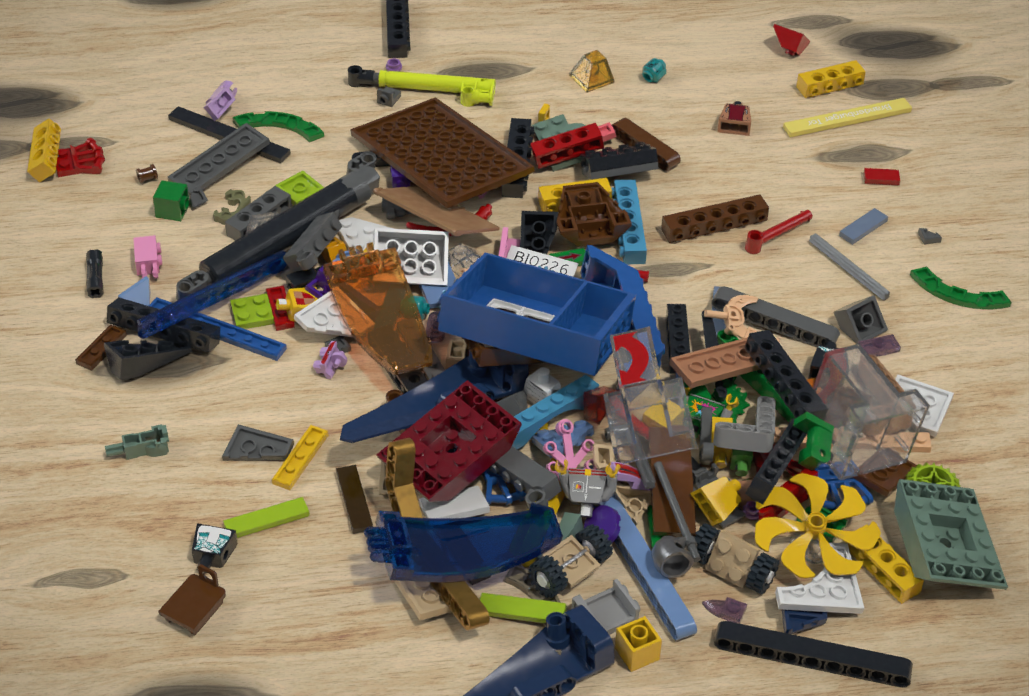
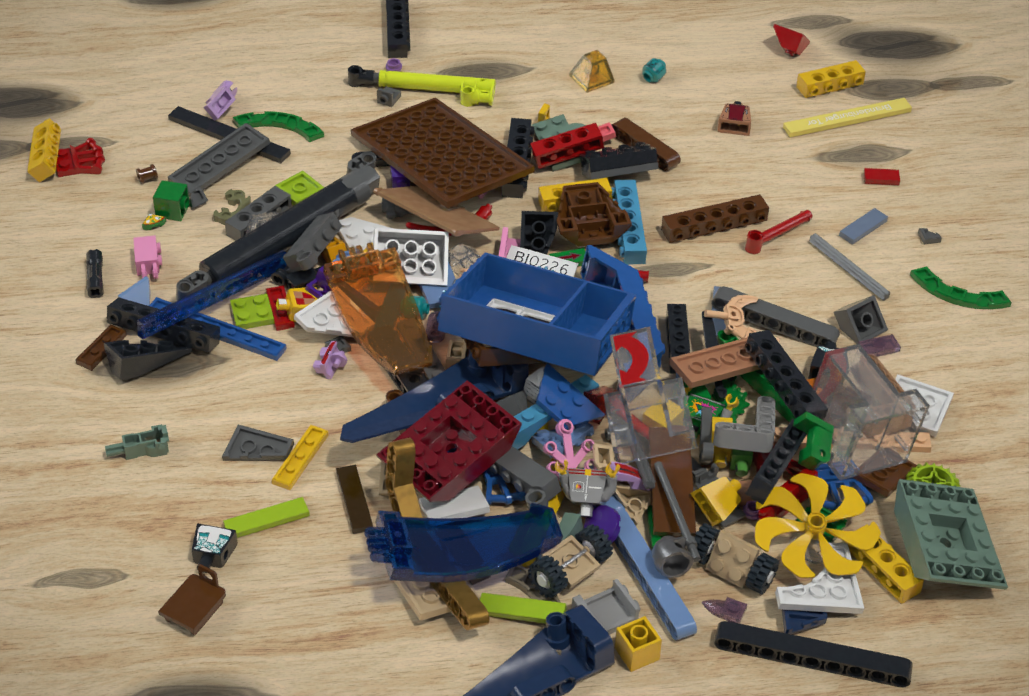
(153, 221): none -> tile
(279, 277): none -> black bush
(563, 400): none -> blue wing

